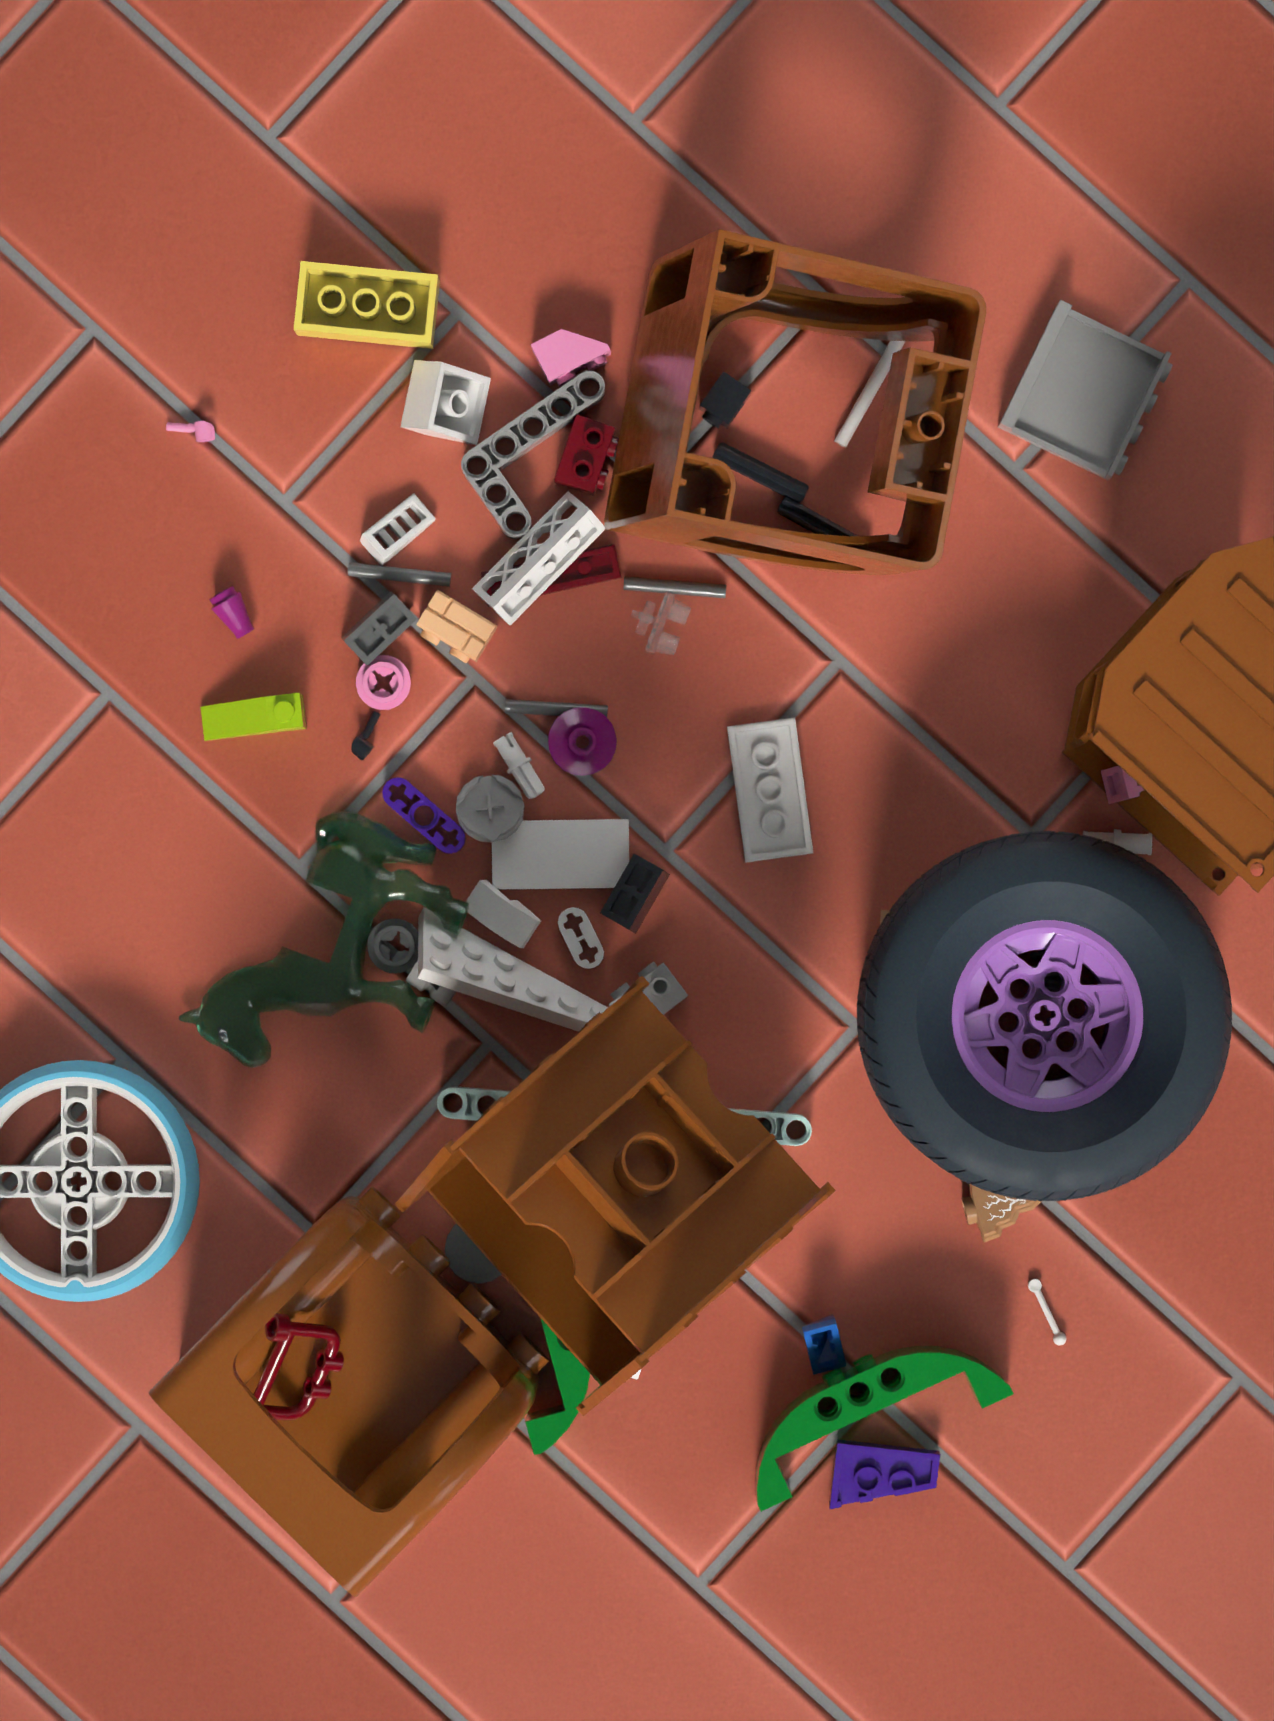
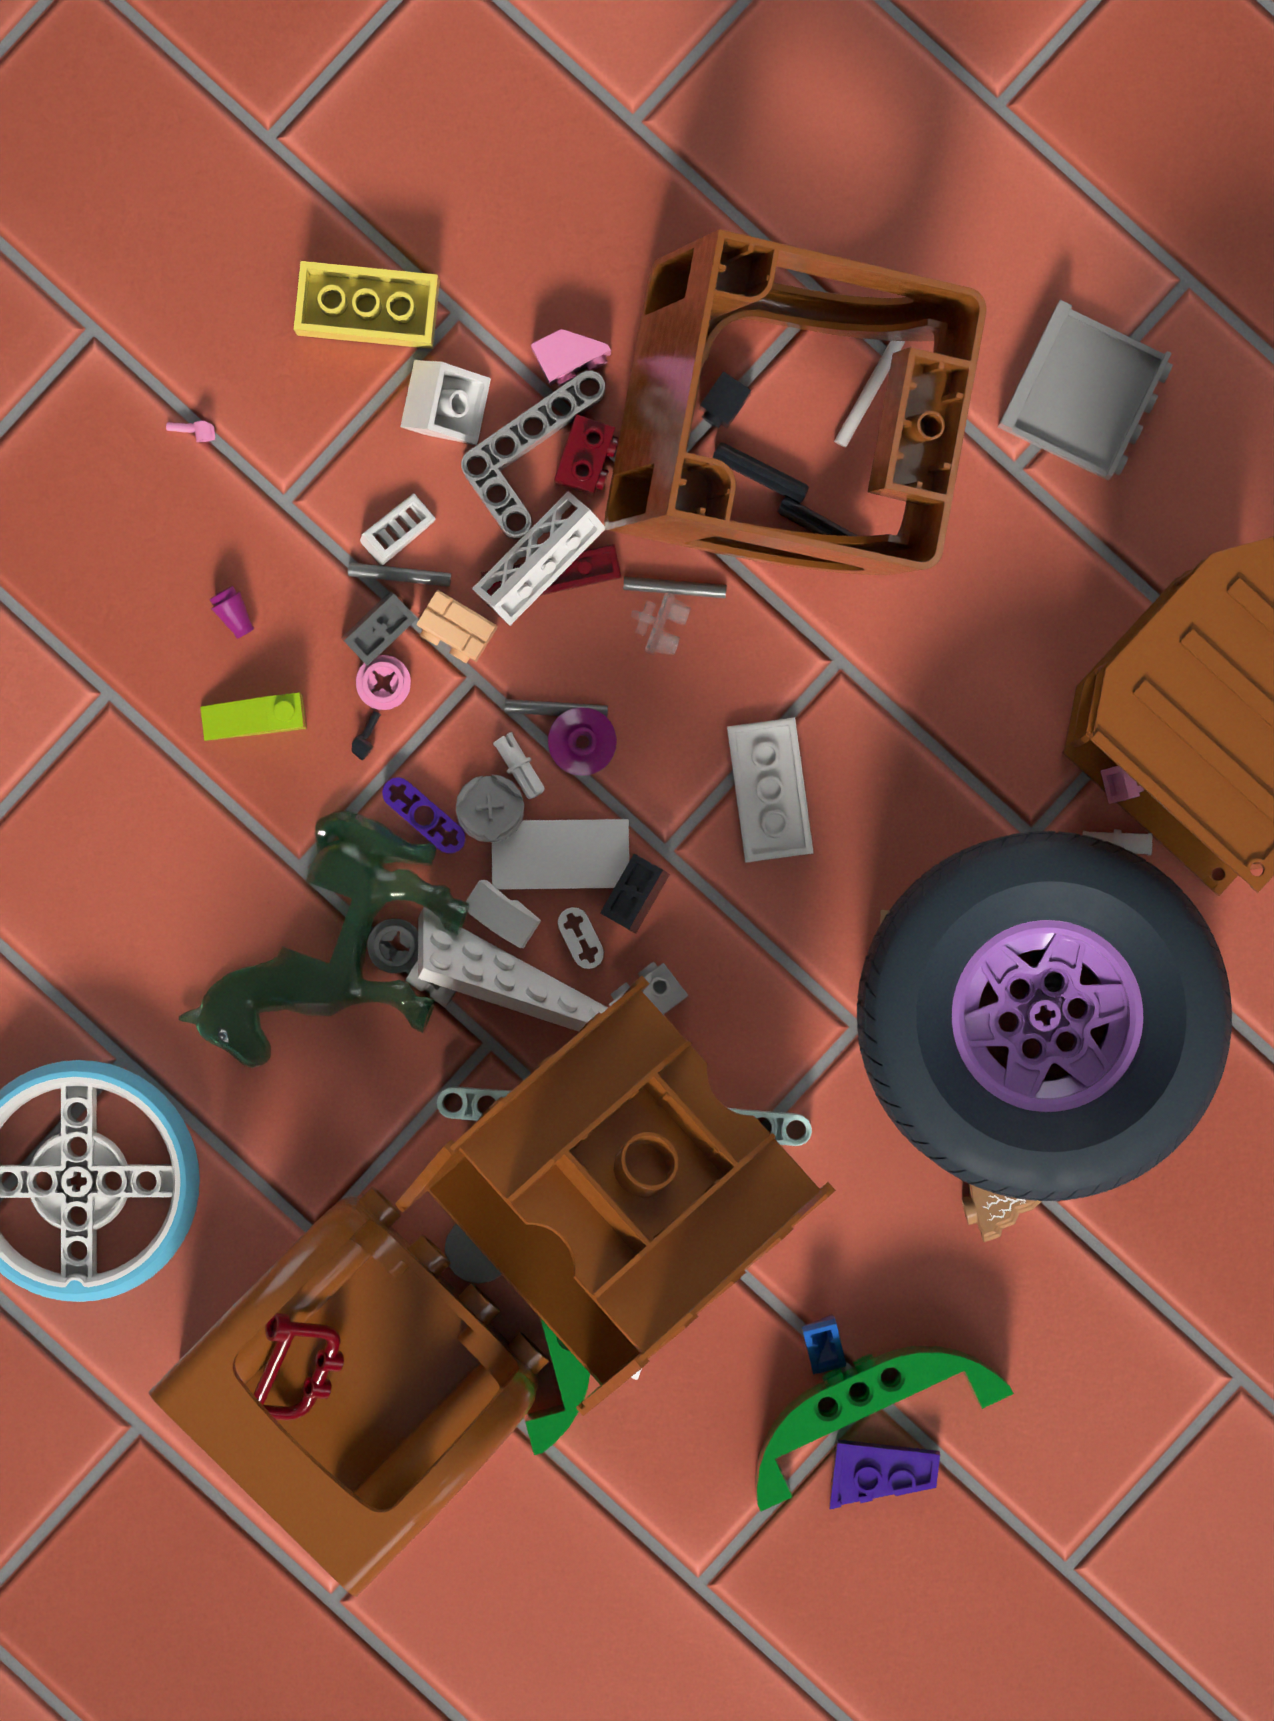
(1035, 1286): white hinge -> none

